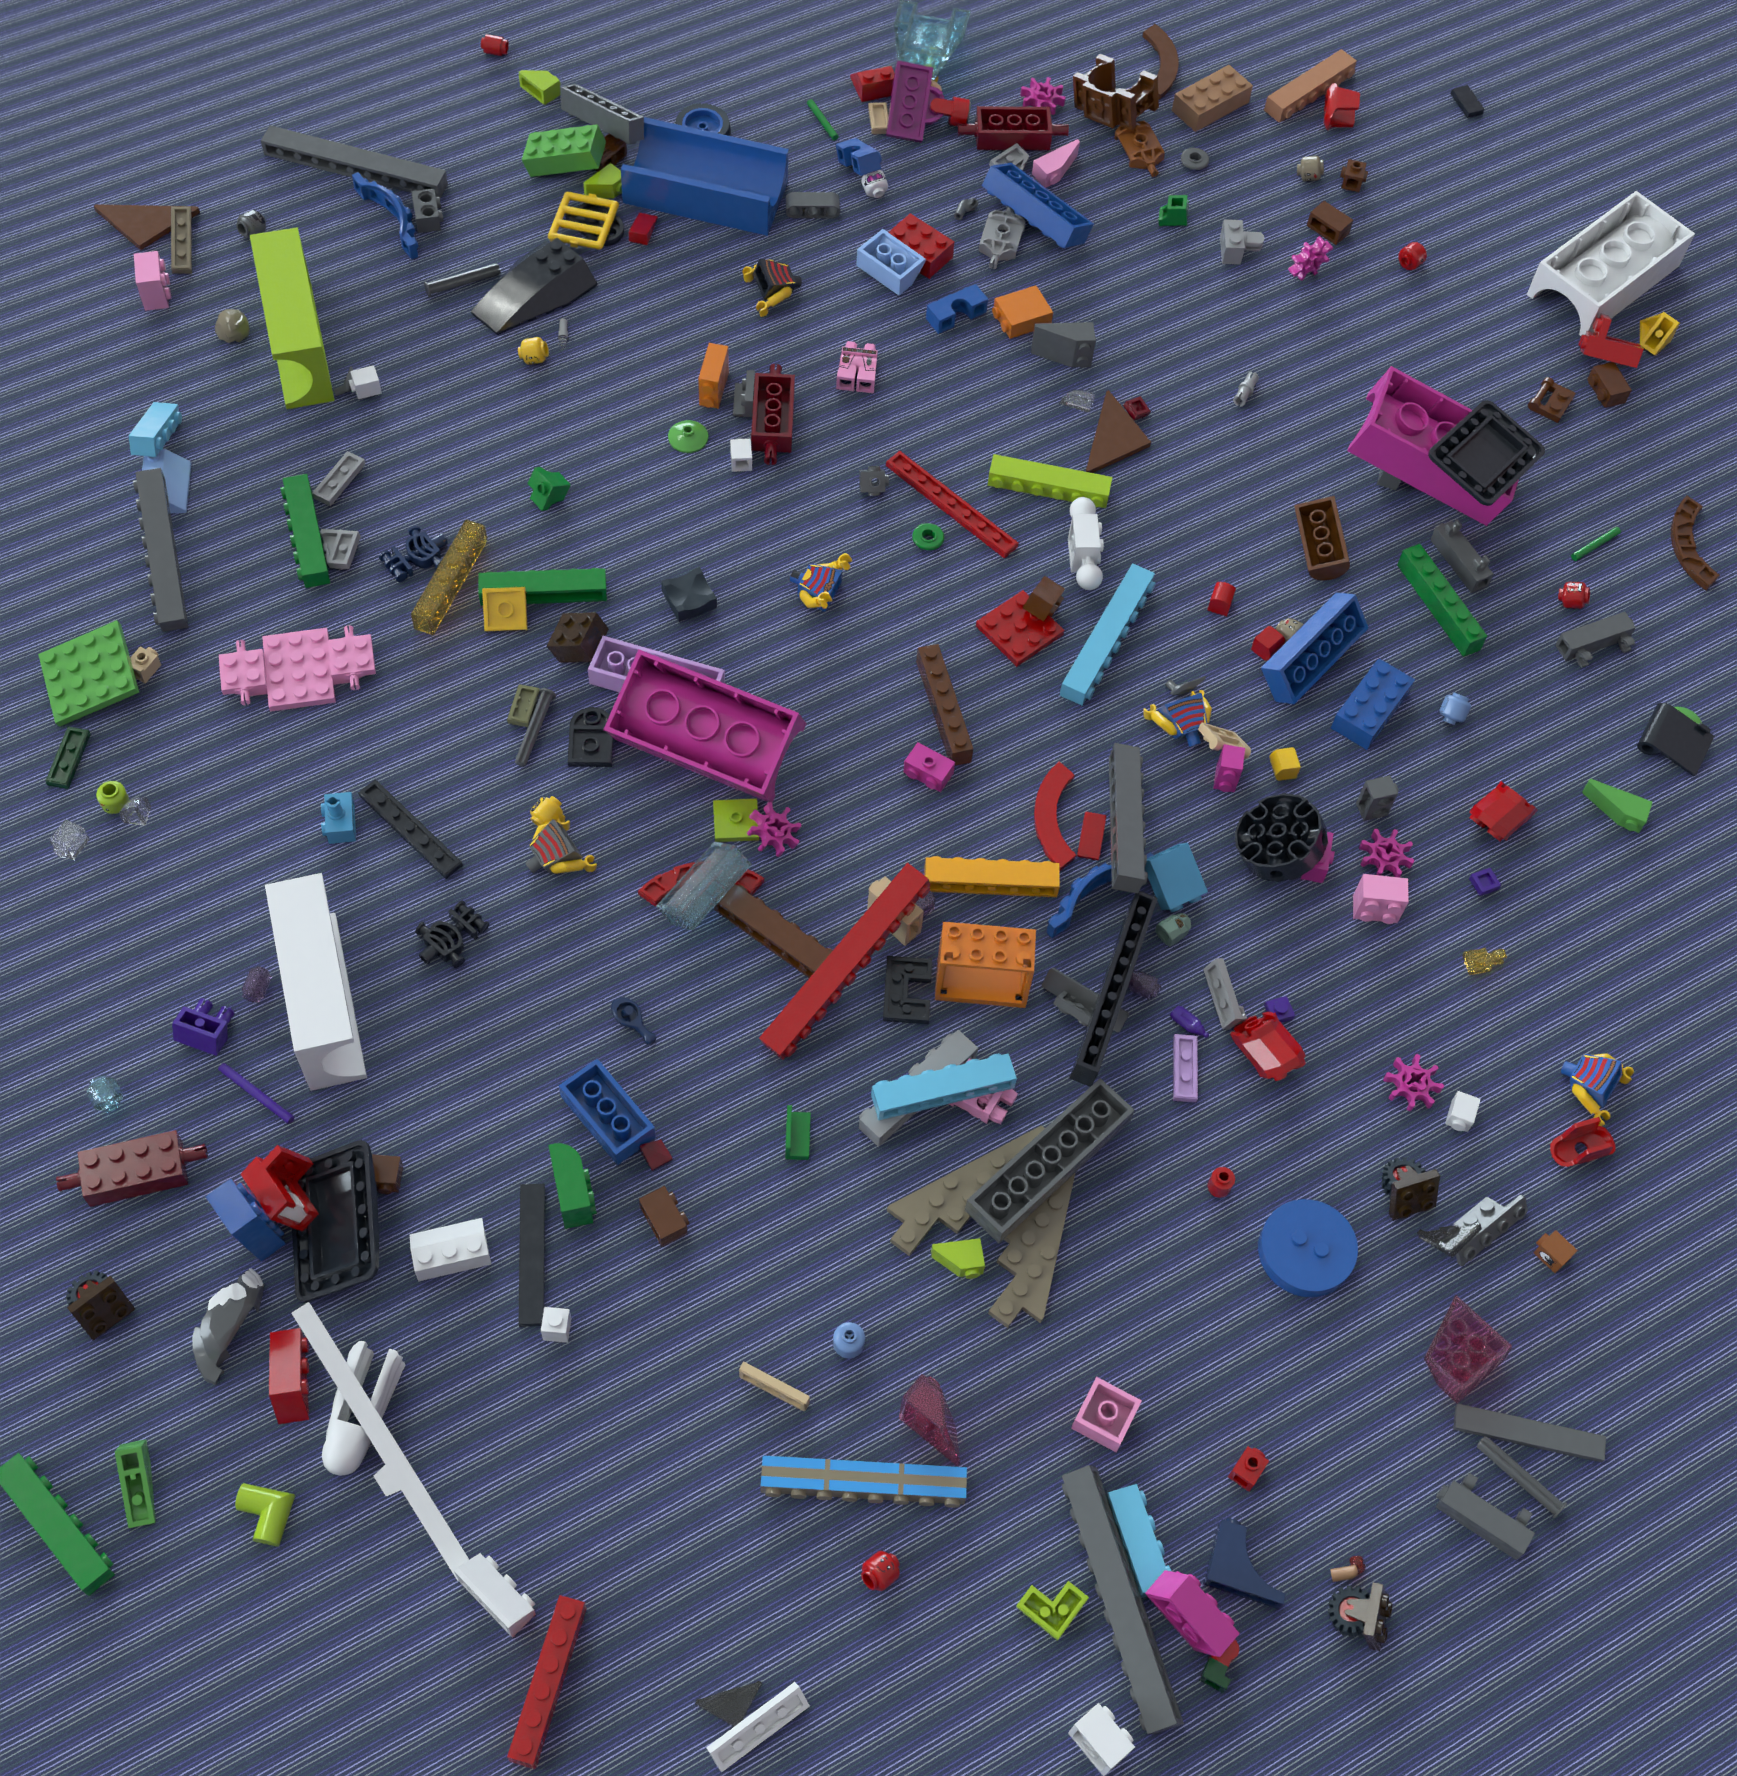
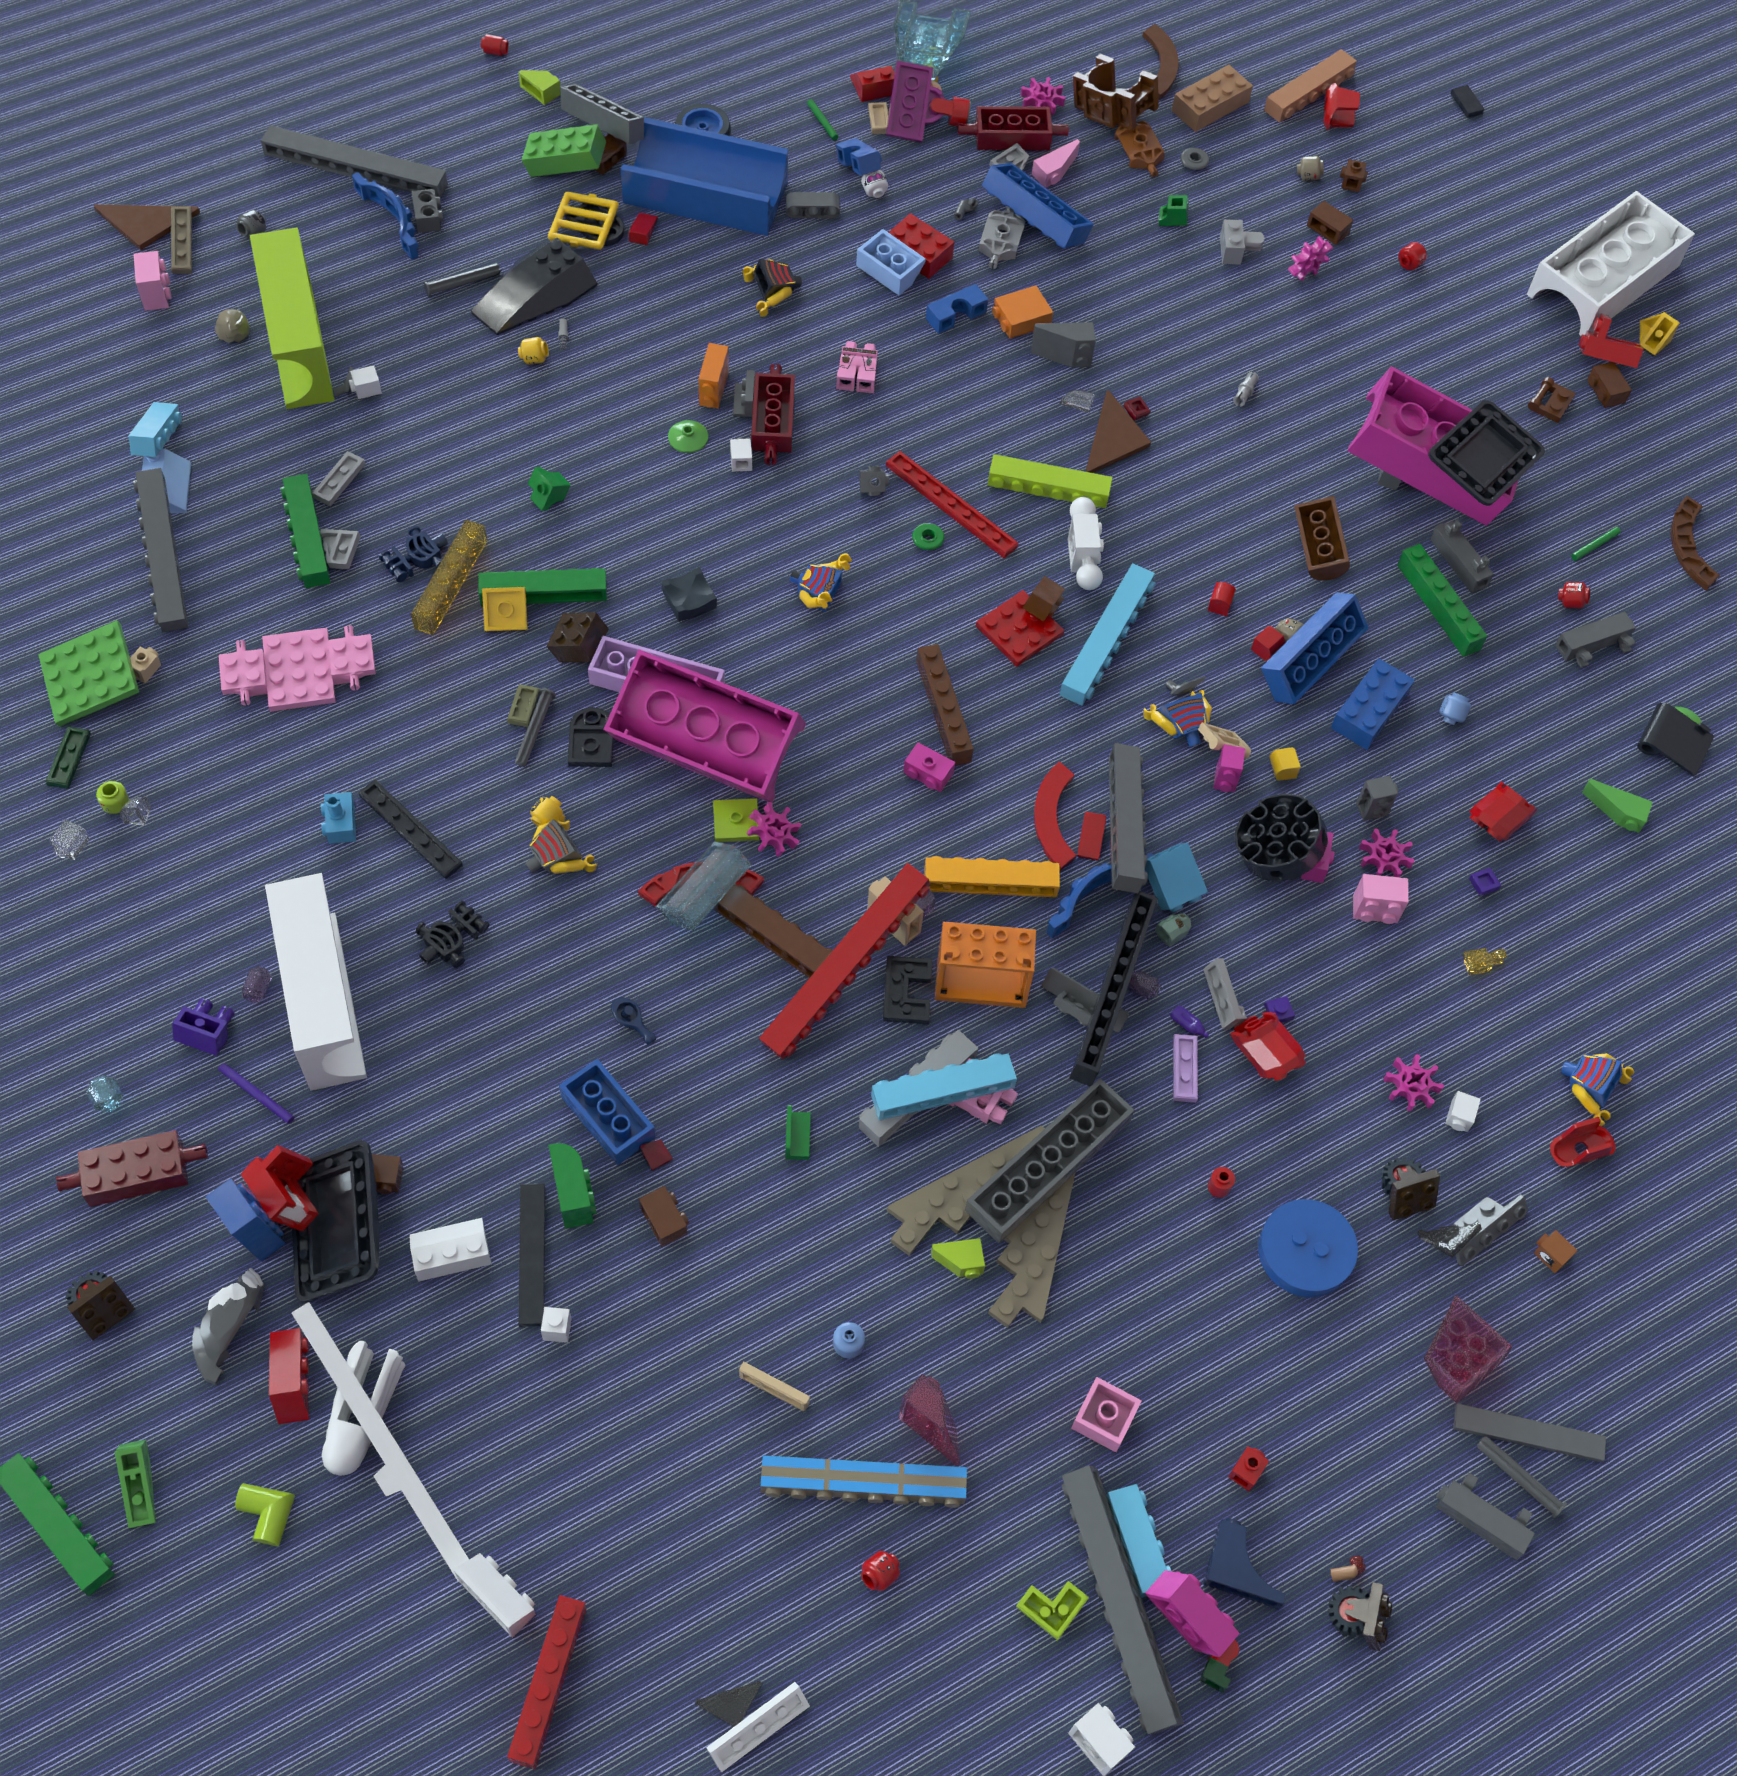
(604, 183): lime slope -> none

